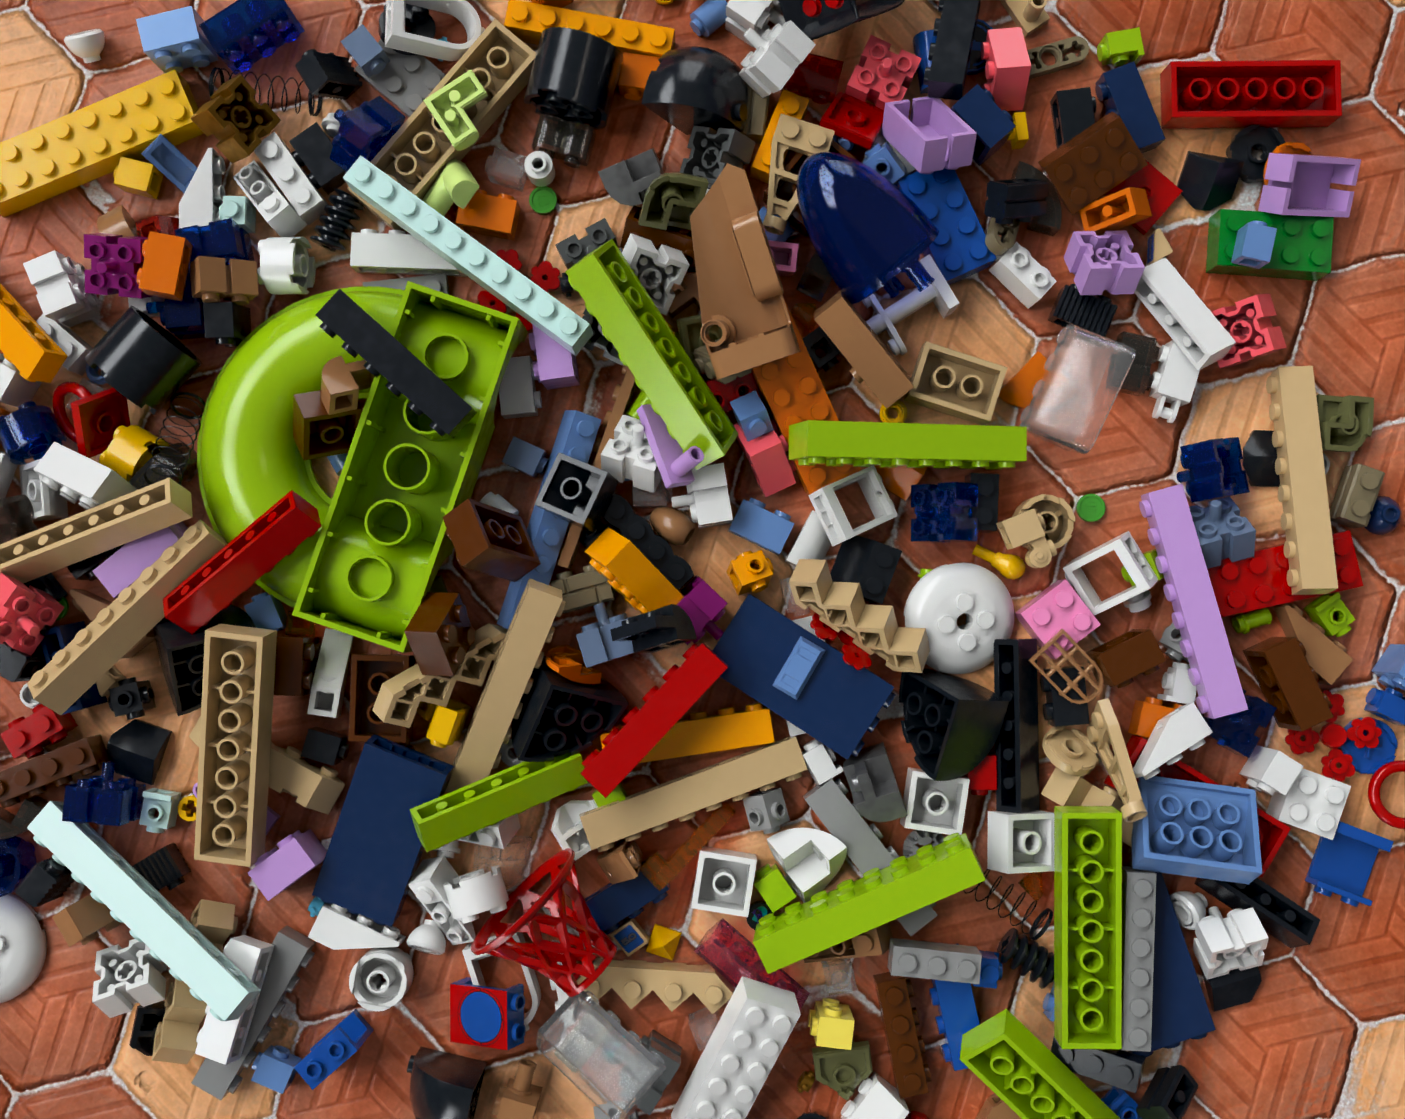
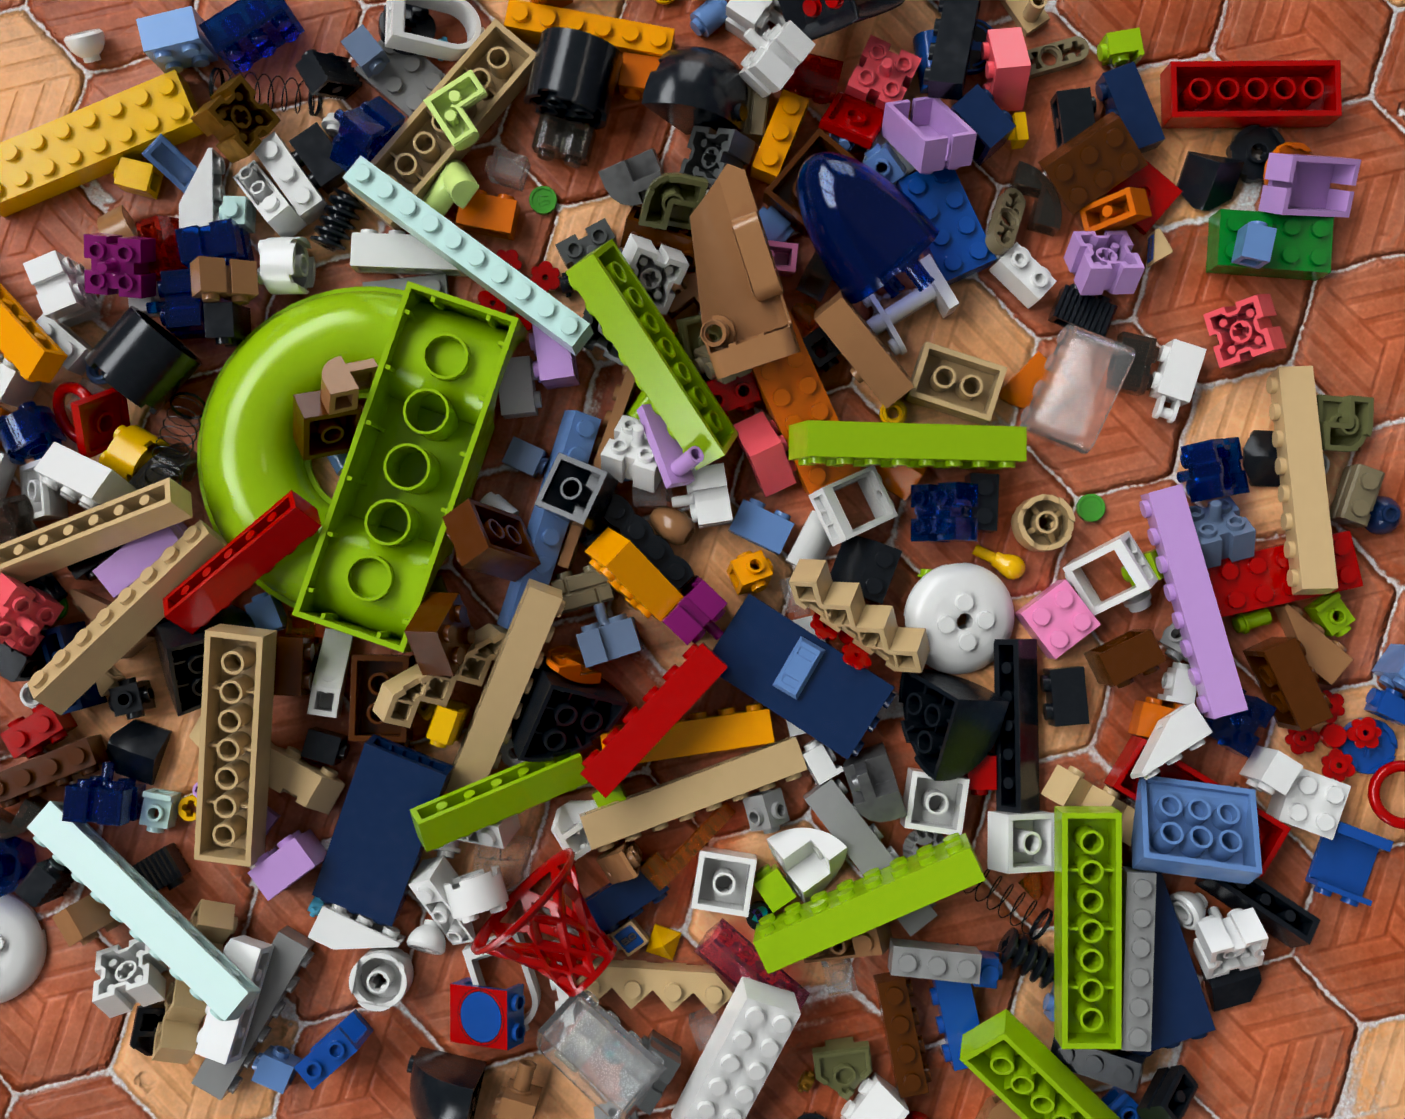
(164, 266): orange brick -> none
(395, 363): black brick -> none
(542, 176): white brick -> none
(656, 629): black brick -> none
(751, 415): medium blue brick -> none
(798, 137): tan plate -> none
(831, 1024): light yellow brick -> none
(1016, 199): black brick -> none
(1028, 530): tan brick -> none
(1057, 667): medium nougat window -> none
(1076, 763): tan tile -> none
(1106, 731): tan plate -> none
(1183, 314): white brick -> none

